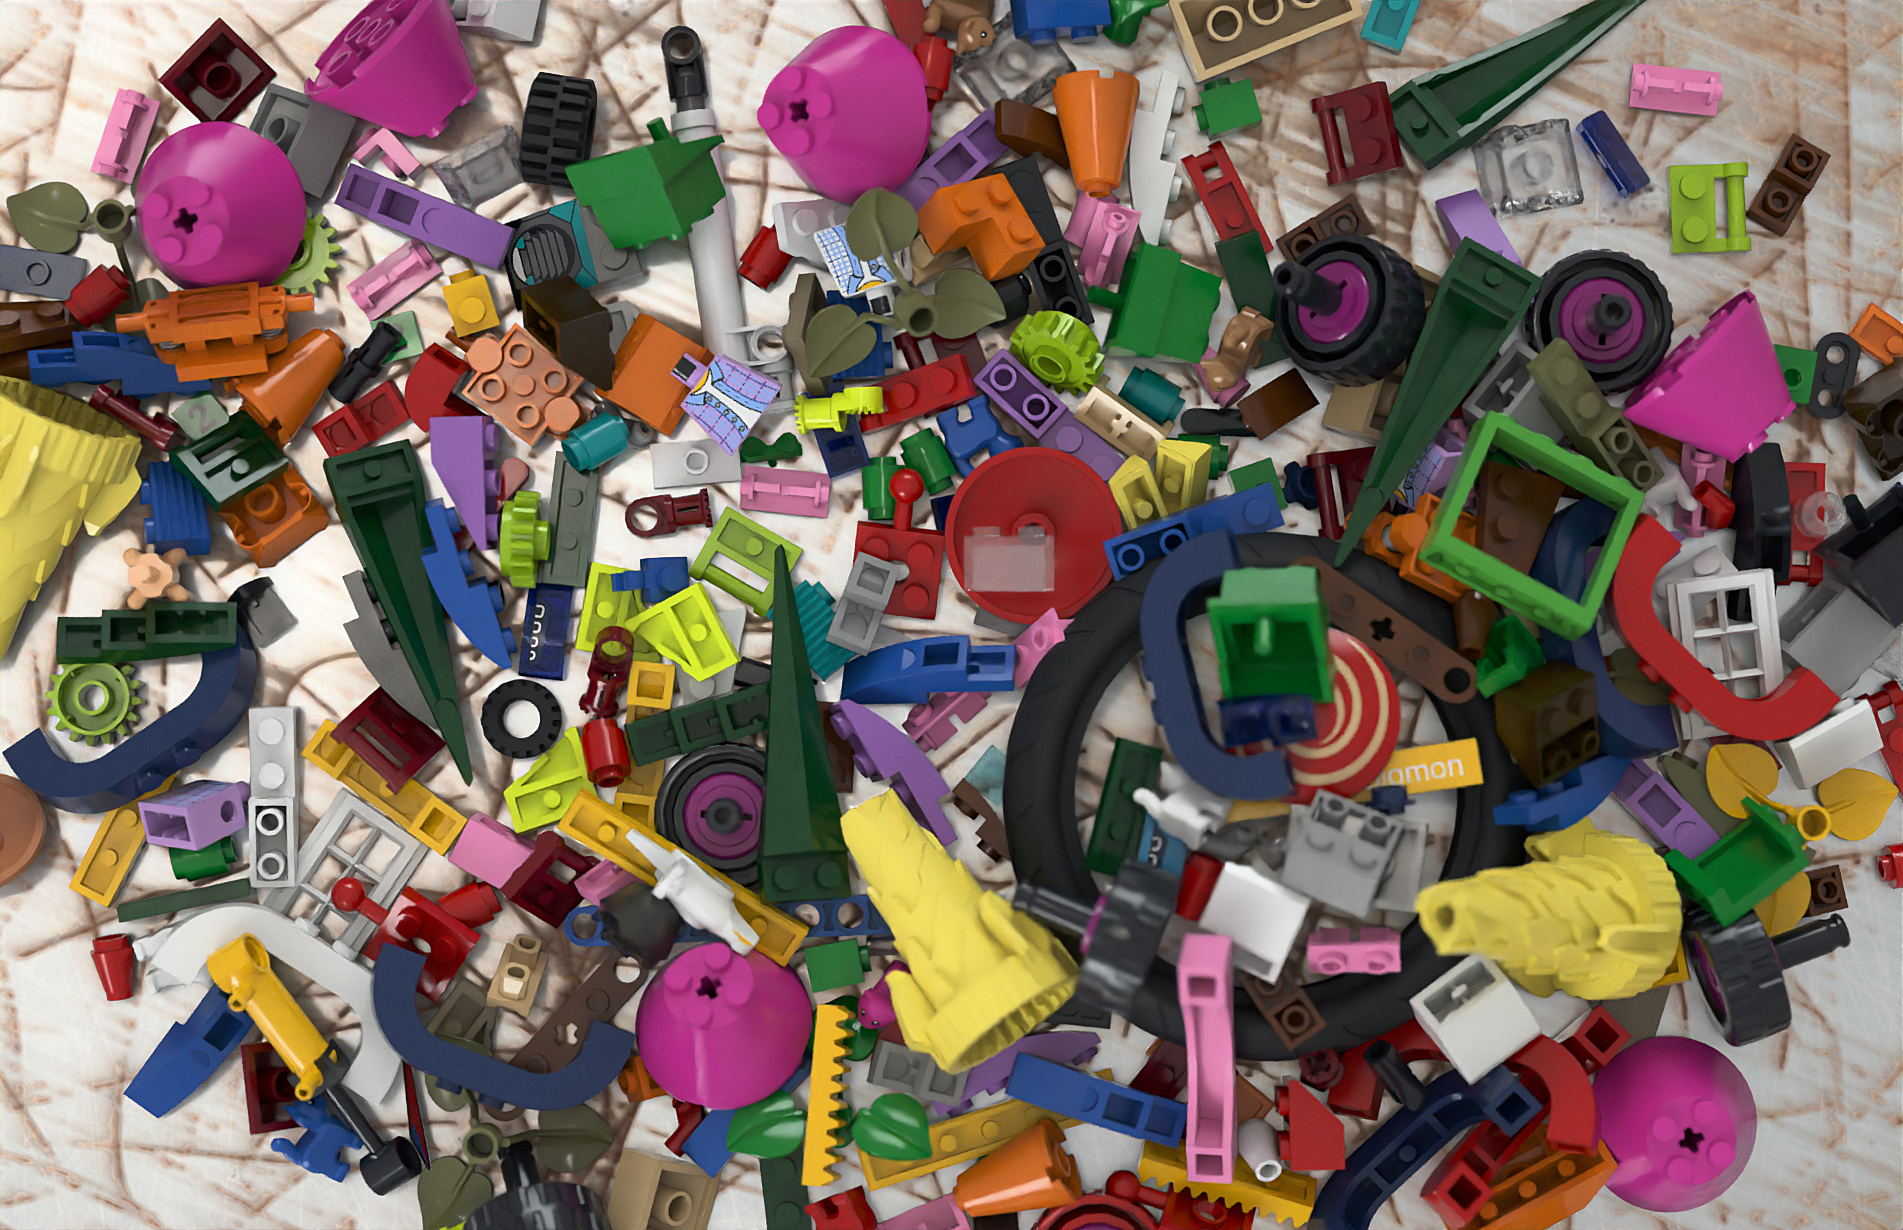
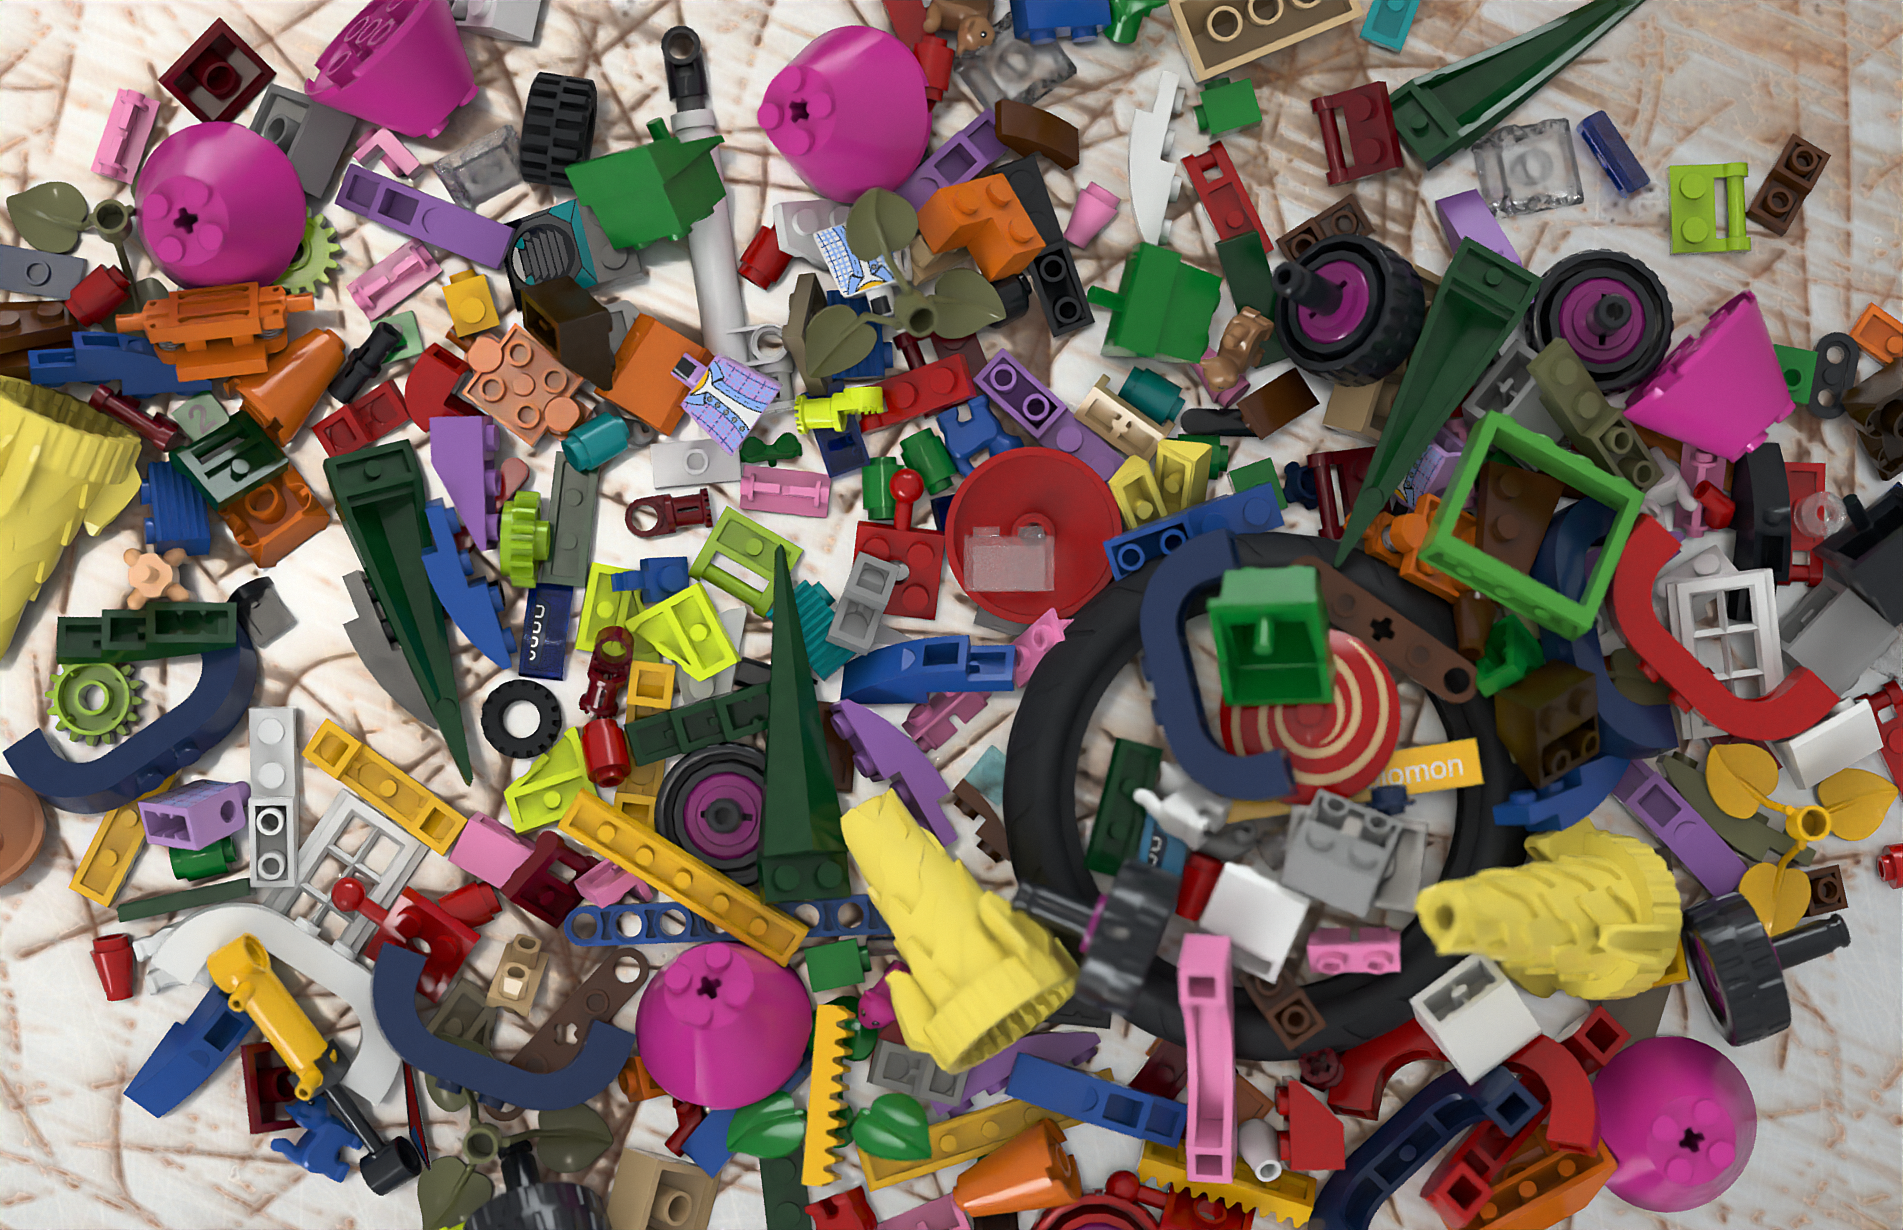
(396, 731): dark red plate -> none
(639, 923): clear smoke cone -> none
(696, 894): white animal -> none
(1058, 351): lime gear -> none
(1096, 126): orange cone -> none
(1107, 244): bright pink hinge -> none
(1261, 717): clear blue slope -> none
(1395, 1075): black bar -> none
(1675, 89): bright pink hinge -> none
(1741, 865): green panel -> none

